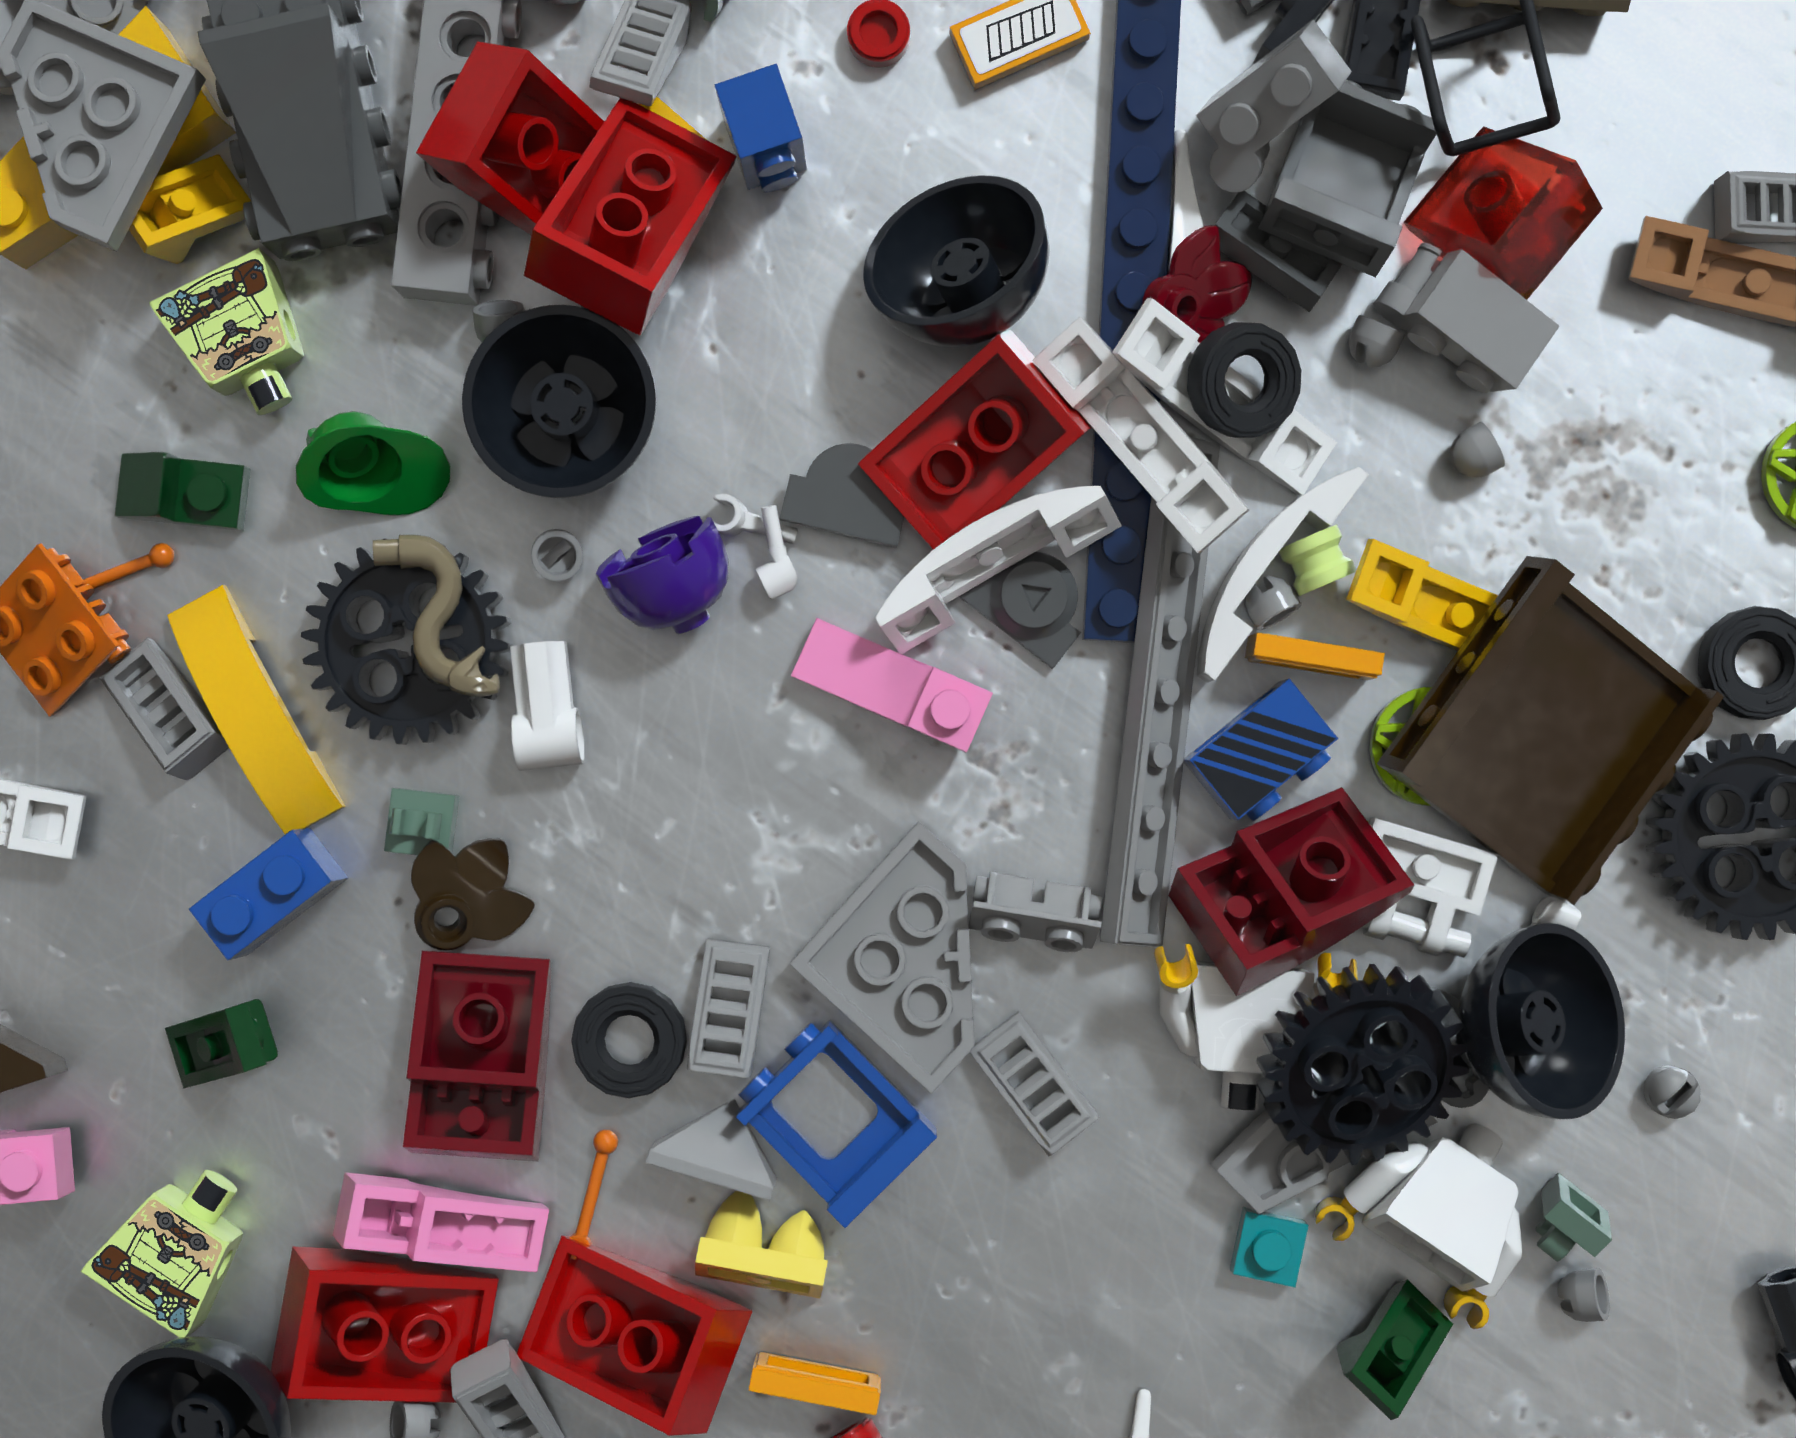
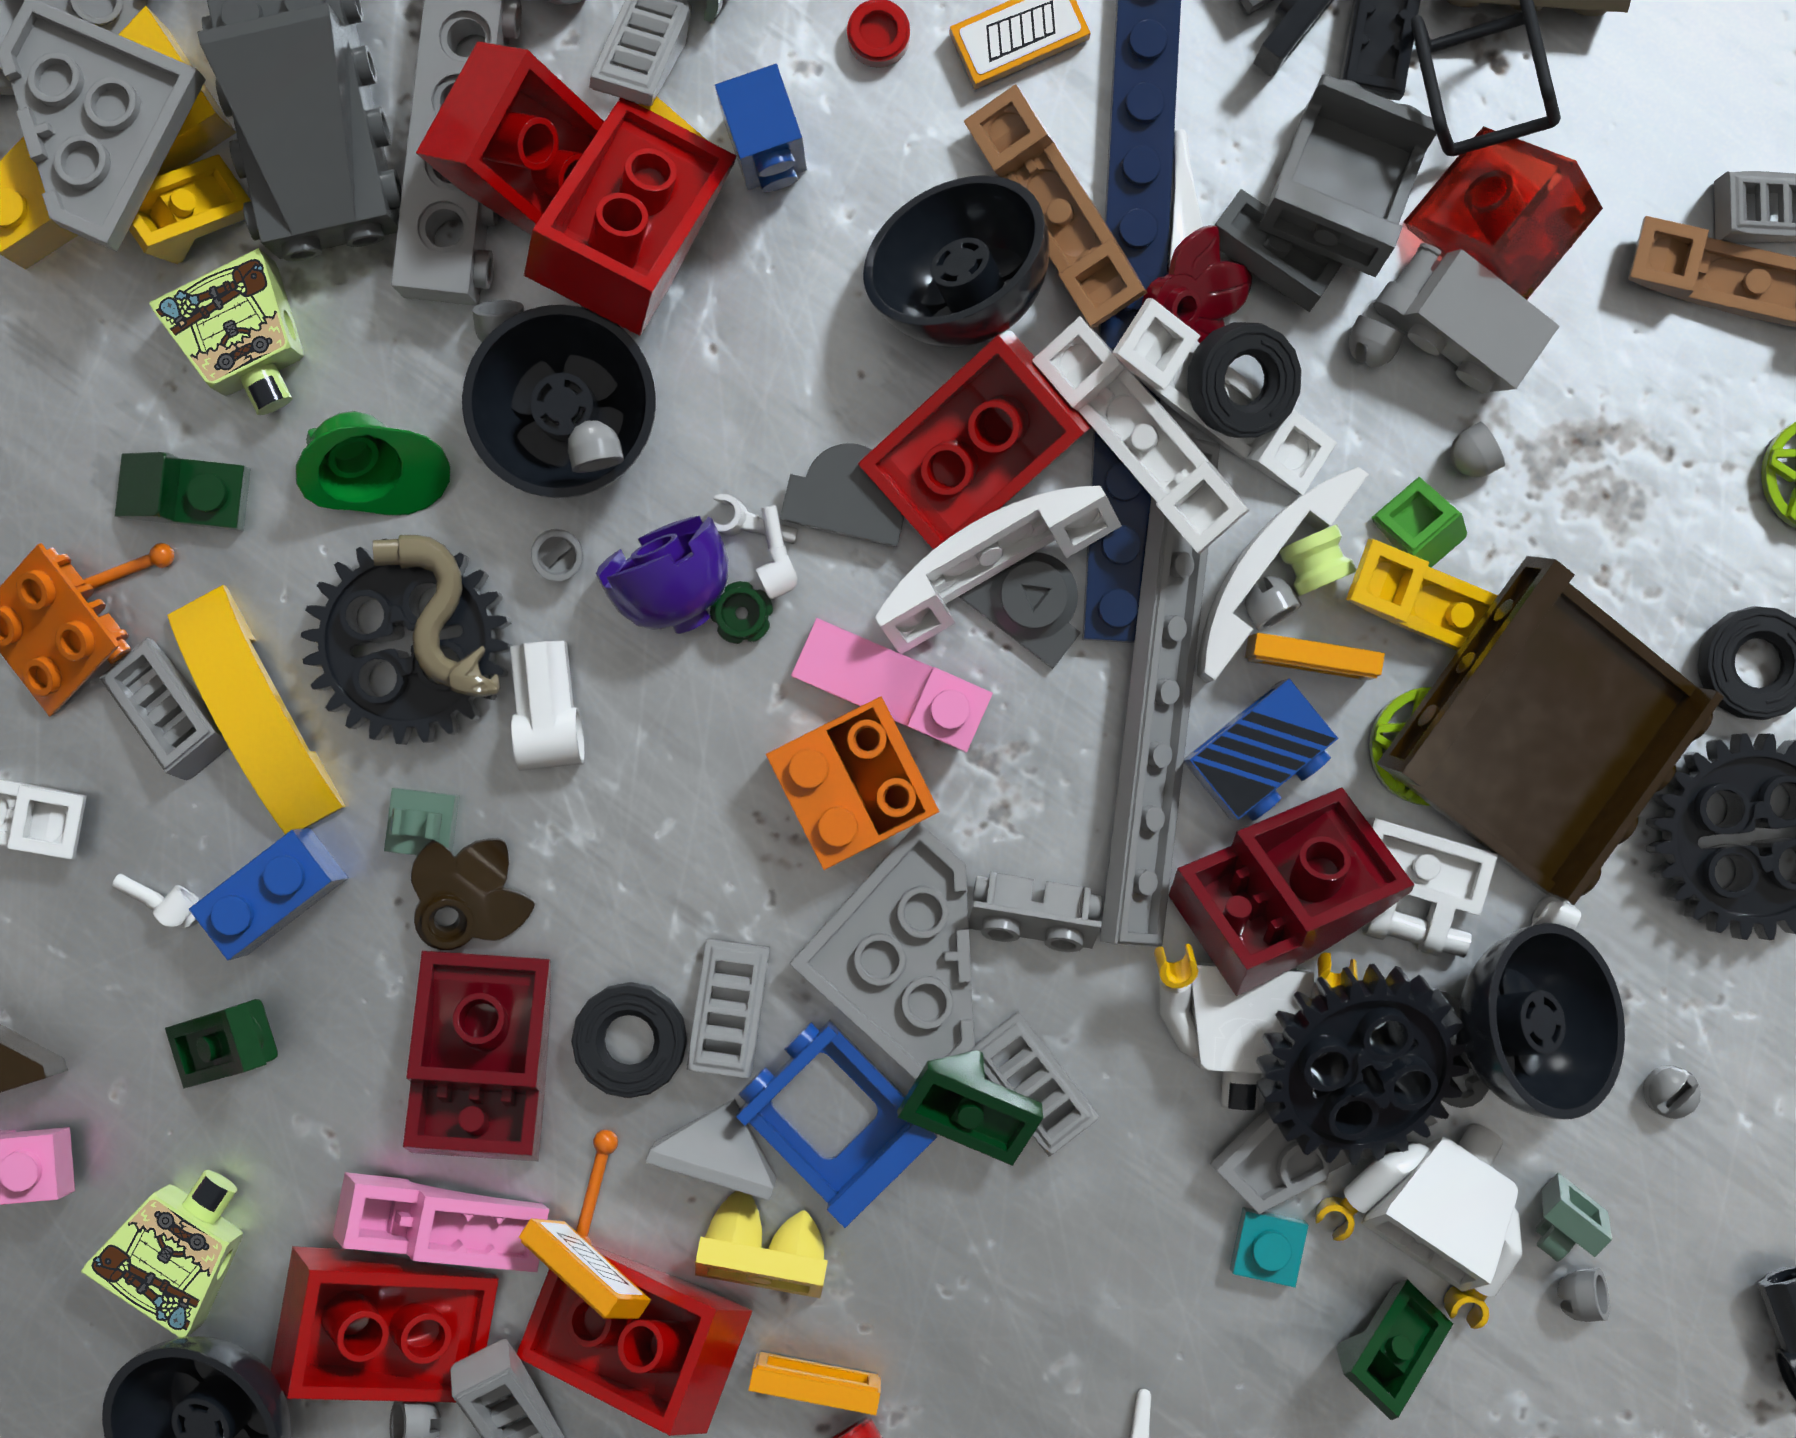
(169, 911): none -> white hand
(584, 1269): none -> light orange tile
(594, 447): none -> light grey hinge
(754, 625): none -> dark green plate
(852, 782): none -> orange slope
(970, 1110): none -> dark green slope
(1079, 238): none -> medium nougat slope
(1267, 102): light grey hinge -> none
(1421, 522): none -> bright green slope

